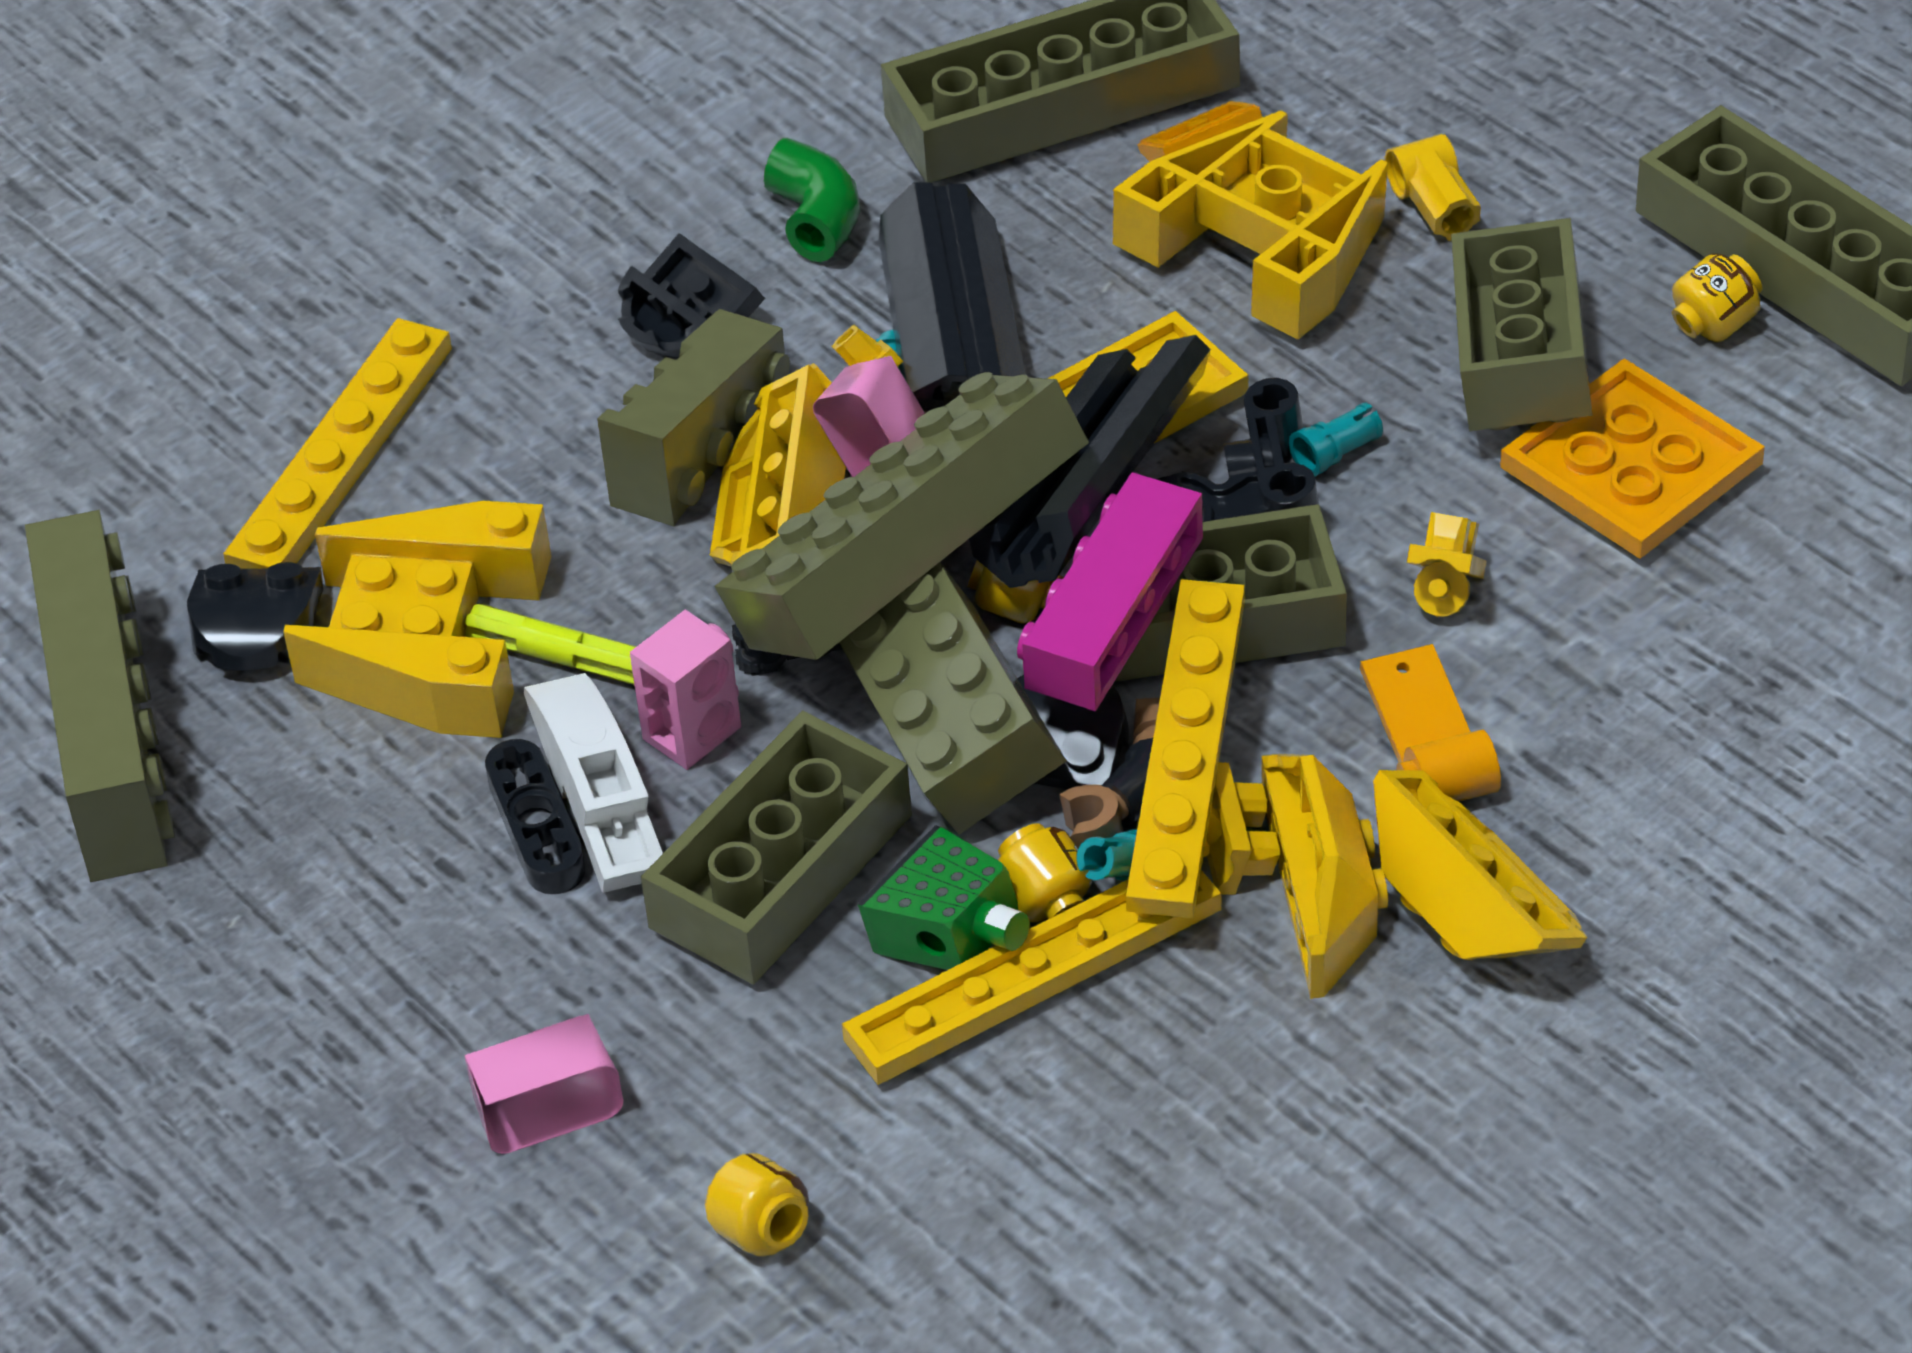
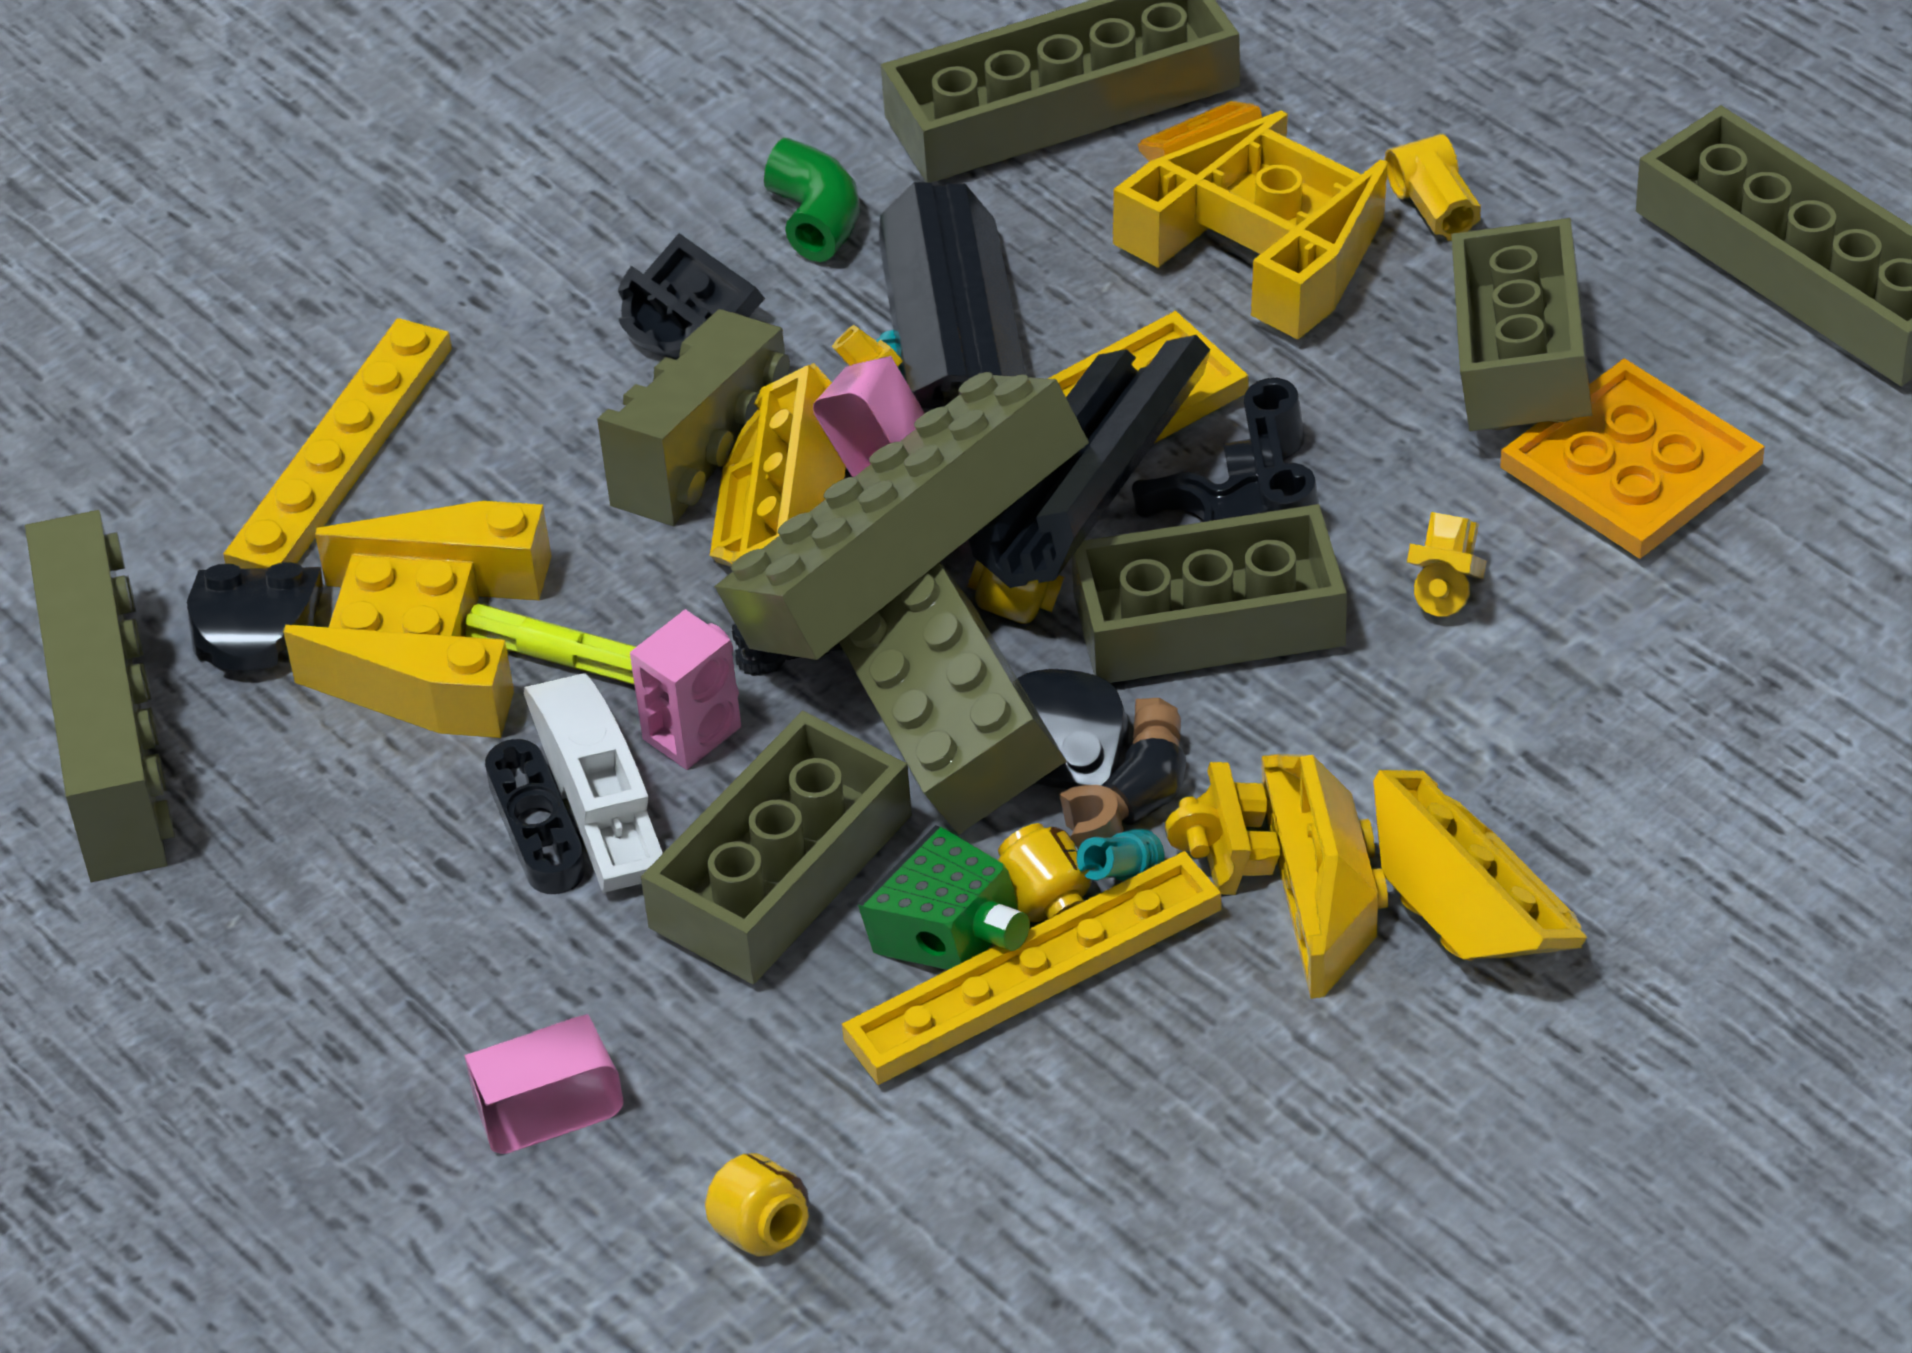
(1111, 591): dark pink brick -> none
(1185, 749): yellow plate -> none
(1327, 442): teal pin -> none
(1429, 724): light orange door -> none
(1716, 297): yellow head -> none

